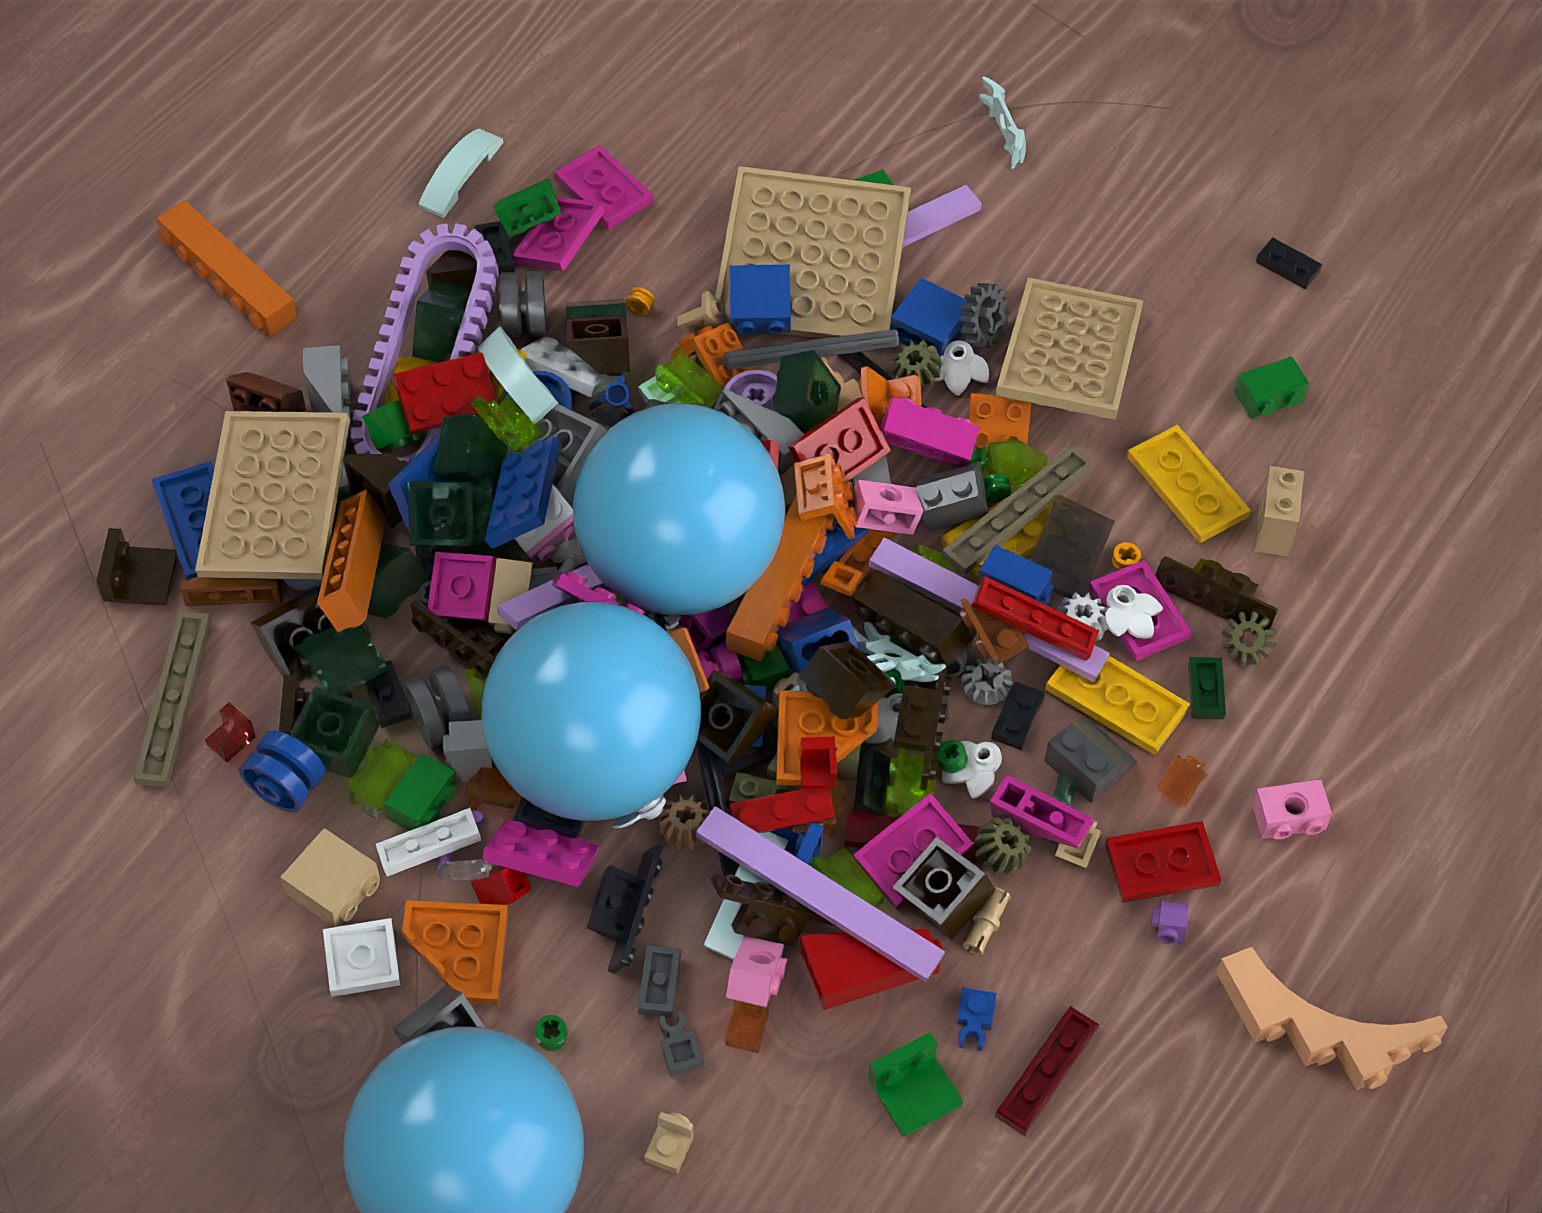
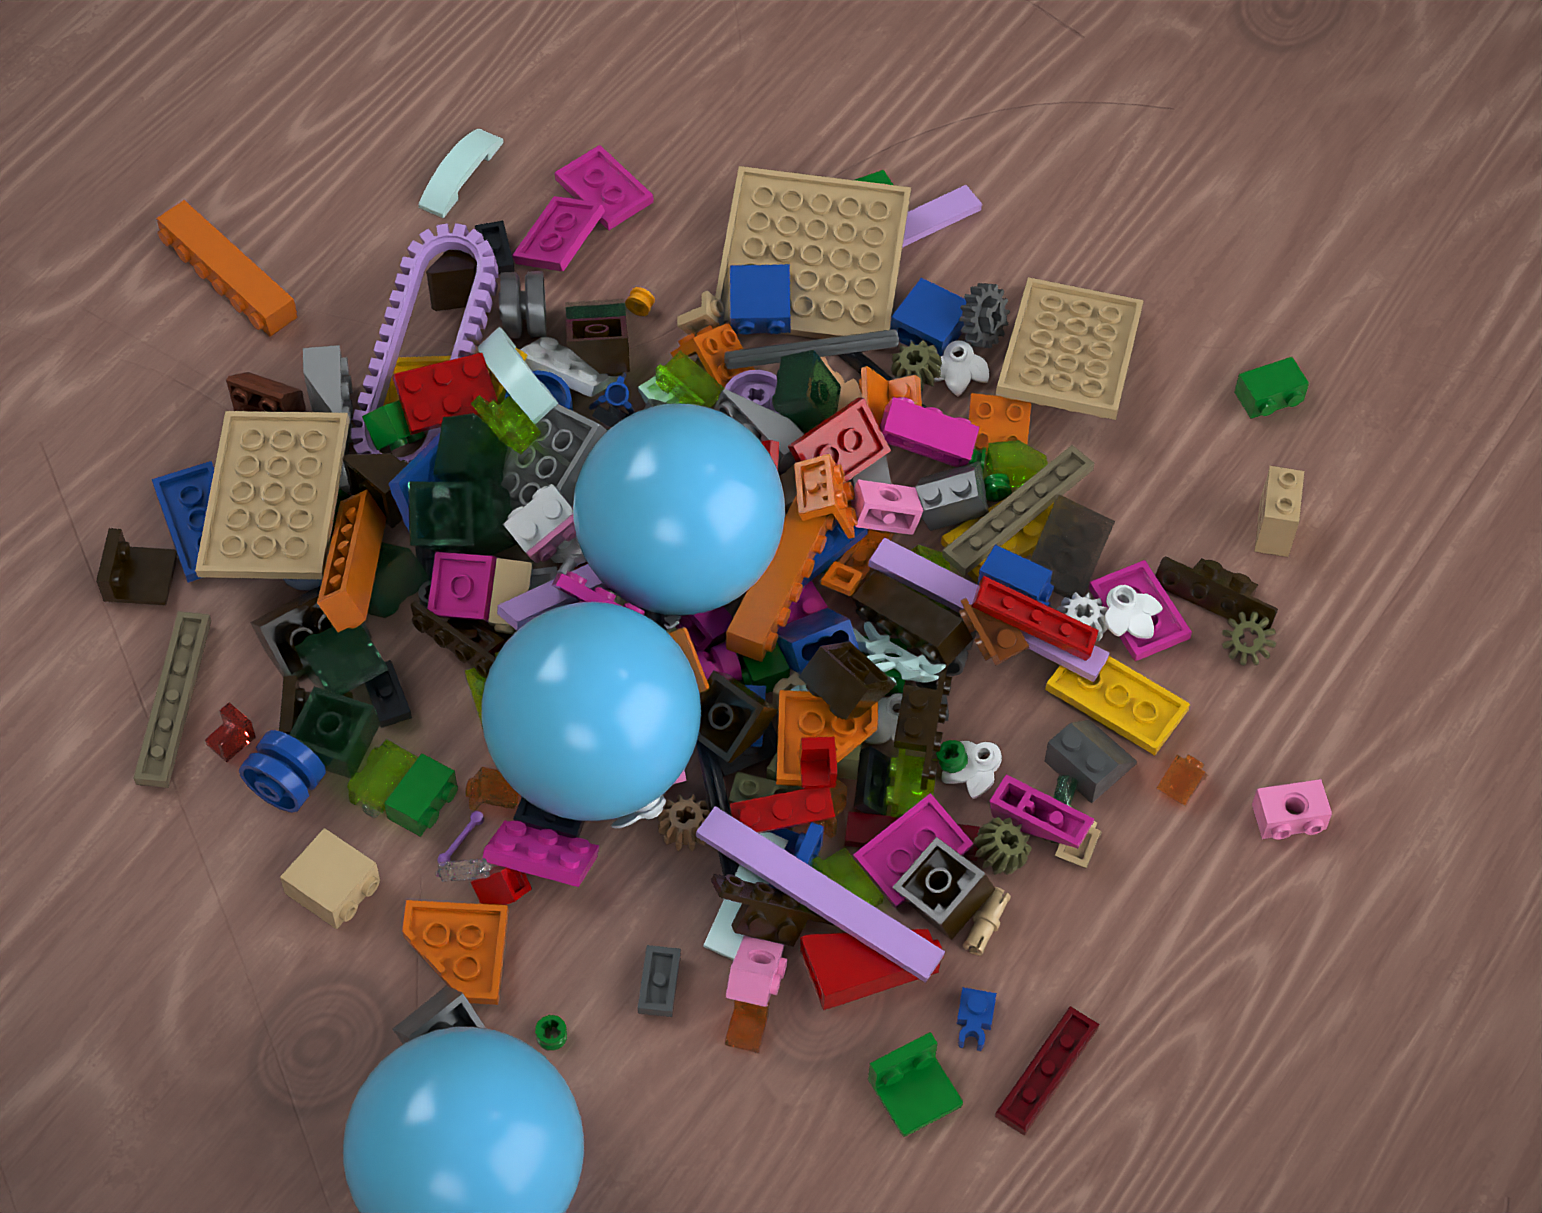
(227, 591): dark orange slope -> none
(361, 957): white plate -> none
(428, 842): white plate -> none
(433, 708): flat silver wheel -> none
(438, 321): clear green brick -> none
(466, 749): light grey brick -> none
(523, 492): blue plate -> none
(528, 207): green bracket -> none
(621, 905): black bracket -> none
(670, 1142): tan bracket -> none
(681, 1048): dark grey plate -> none
(982, 692): light grey gear -> none
(1014, 137): light aqua piece -> none
(1017, 715): black plate -> none
(1122, 550): light orange bush -> none
(1162, 861): red plate -> none
(1170, 922): medium lavender plate -> none
(1188, 483): yellow plate -> none
(1206, 688): dark green plate -> none
(1289, 263): black plate -> none
(1318, 1036): light nougat arch -> none

